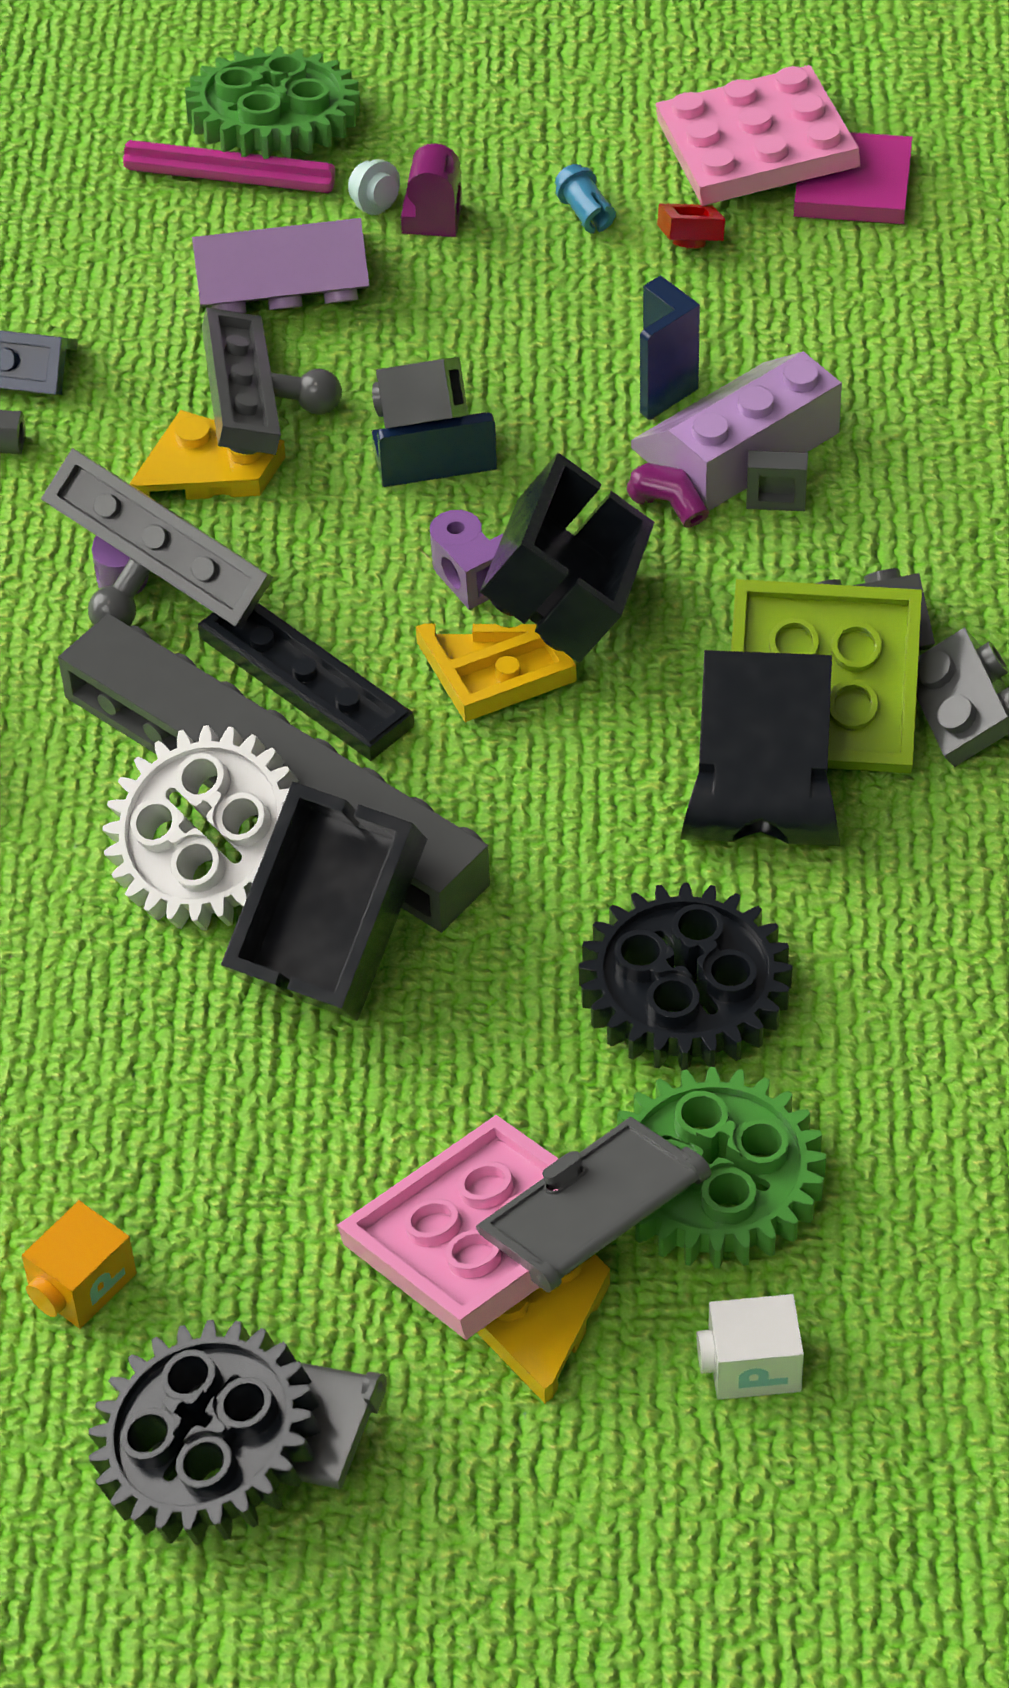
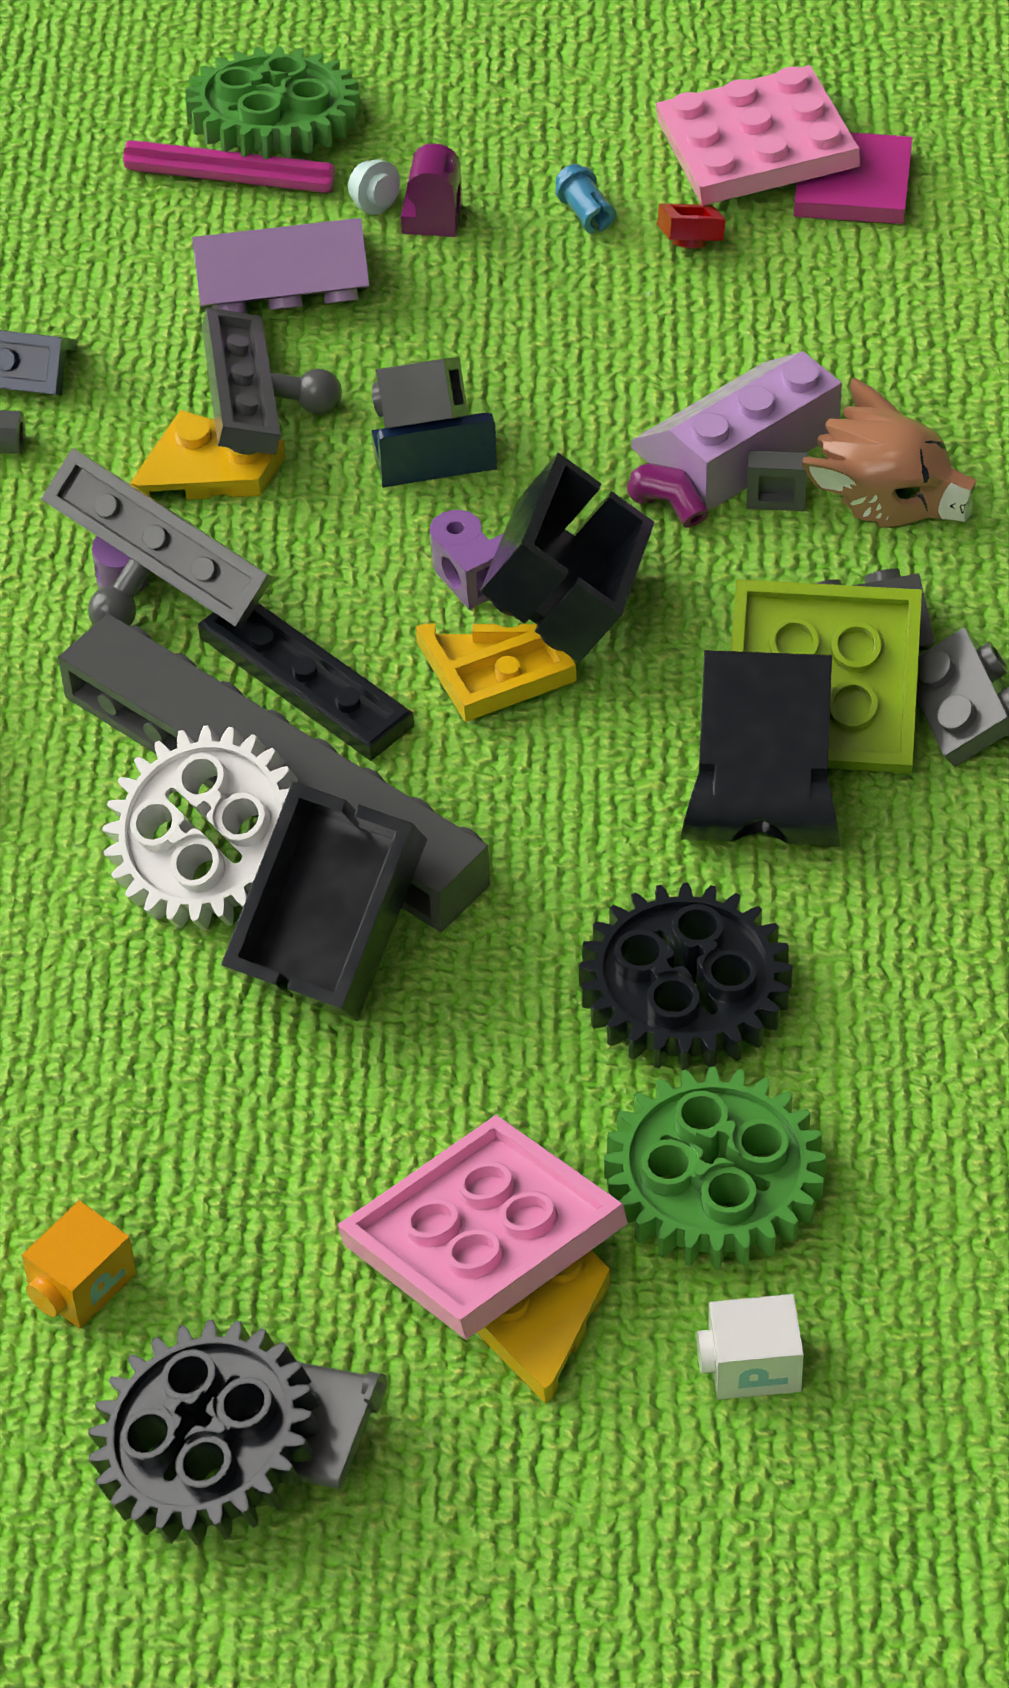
(596, 1201): dark grey door -> none
(667, 347): dark blue panel -> none
(887, 451): none -> nougat piece

